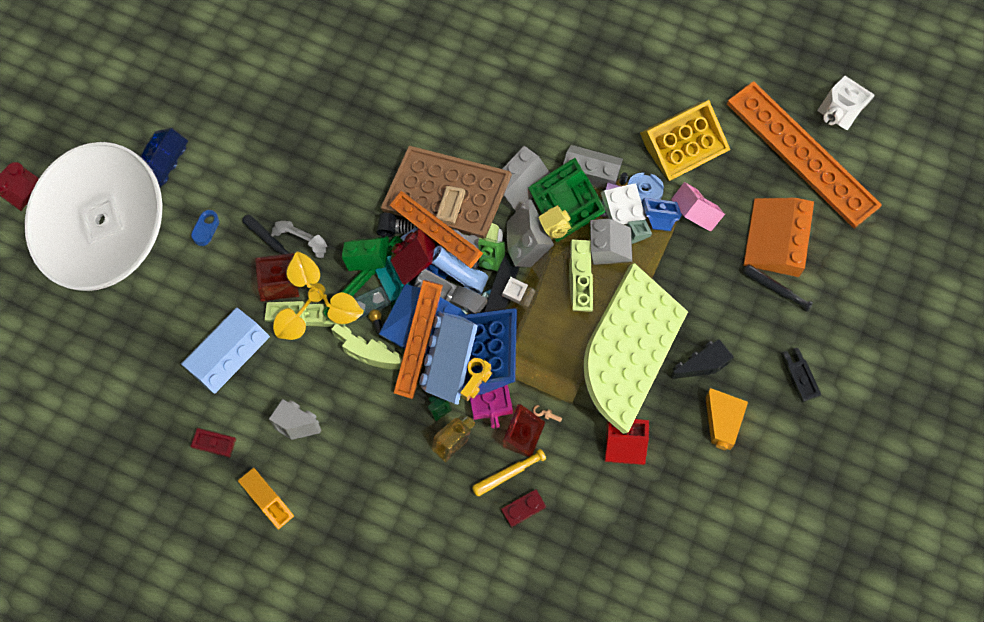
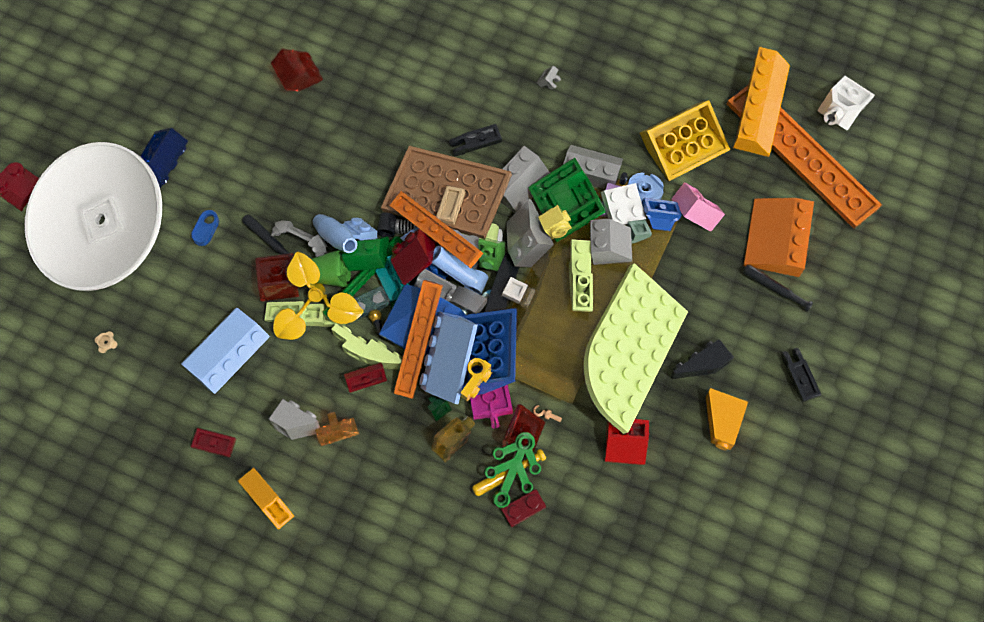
(108, 336): none -> tan plate
(296, 69): none -> clear red slope
(332, 269): none -> bright green cone
(336, 430): none -> clear orange plate
(343, 235): none -> light blue plate
(365, 377): none -> dark red plate
(476, 139): none -> black hinge
(515, 466): none -> green plant
(548, 76): none -> light grey tile
(762, 103): none -> light orange slope

